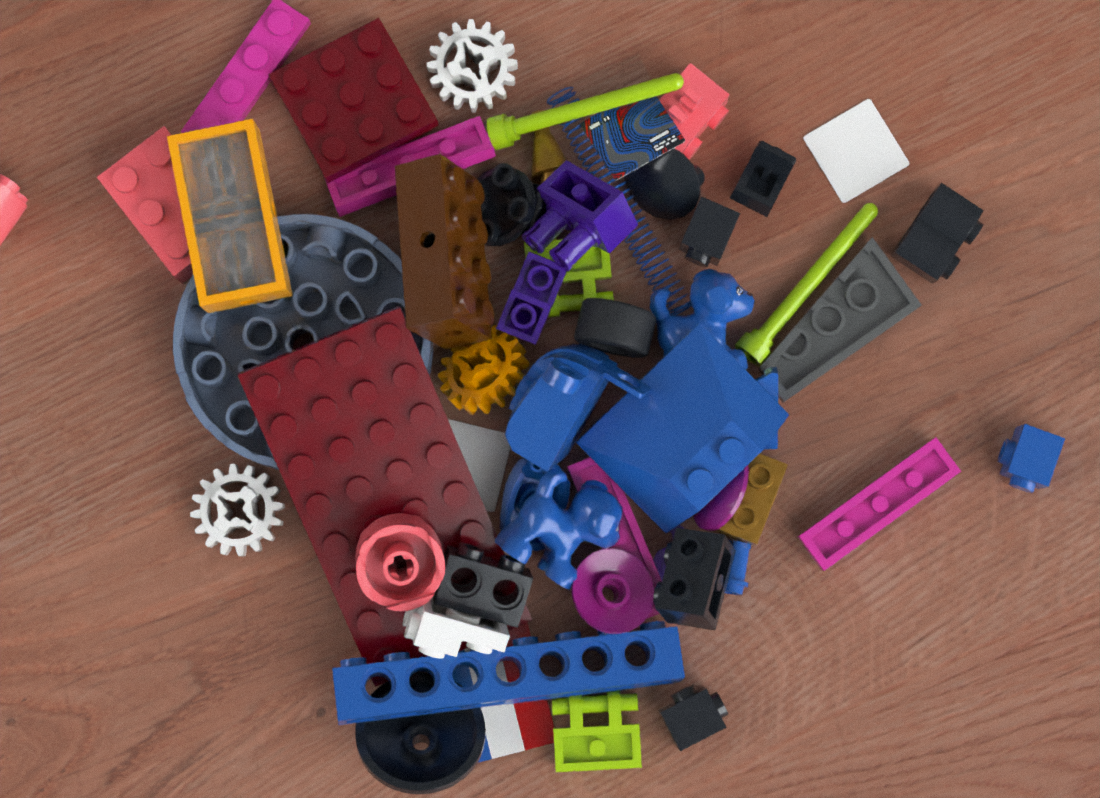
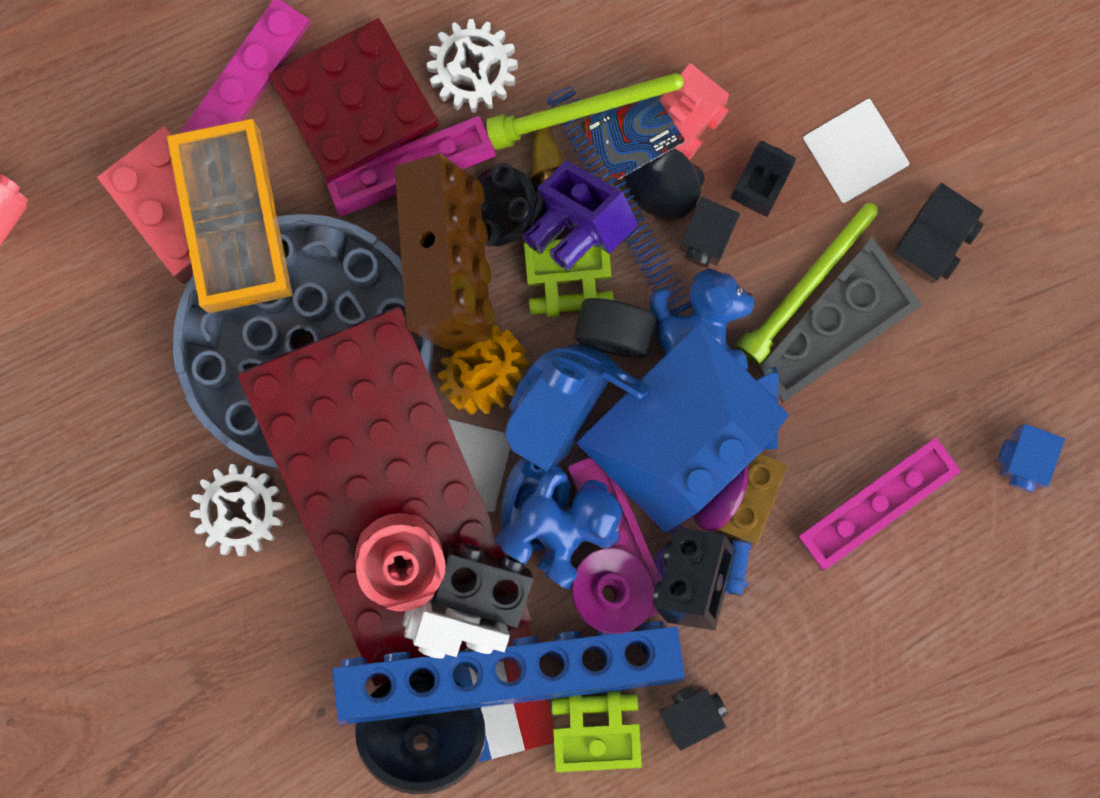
(531, 298): dark purple slope -> none

